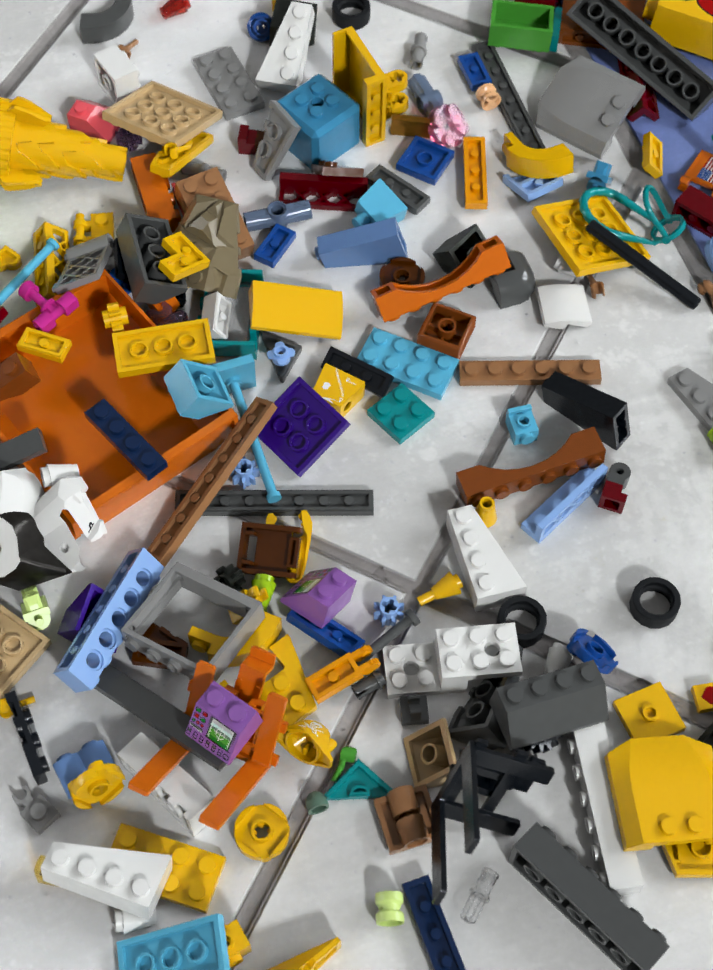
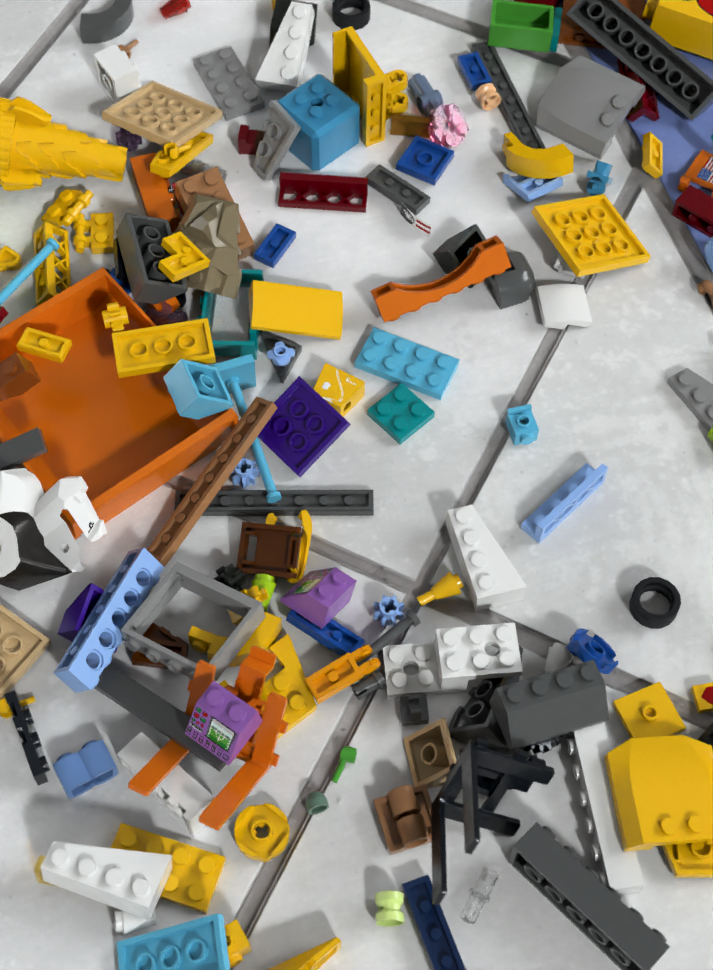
(35, 608): yellowish green hips -> none
(37, 811): light grey plate -> none
(50, 308): dark pink bar -> none
(54, 472): white cone -> none
(67, 207): none -> yellow plate
(84, 263): light grey piece -> none
(87, 118): coral slope -> none
(97, 784): yellow plate -> none
(126, 439): dark blue plate -> none
(218, 312): white slope -> none
(259, 19): blue cone -> none
(278, 213): sand blue piece -> none
(309, 743): yellow hat -> none
(330, 168): reddish brown wing -> none
(358, 783): teal tile -> none
(362, 245): medium blue slope -> none
(375, 379): black plate -> none
(378, 204): medium azure torso -> none
(399, 267): reddish brown plate -> none
(416, 222): none -> sticker
(418, 51): light grey pin -> none
(446, 330): dark orange brick -> none
(475, 173): light orange plate -> none
(487, 511): yellow cone -> none
(526, 372): medium nougat plate -> none
(531, 606): black tyre -> none
(579, 452): dark orange arch -> none
(588, 408): black slope -> none
(595, 287): medium nougat hand -> none
(616, 481): dark red leg -> none
(643, 264): black axle -> none
(648, 214): teal animal -> none

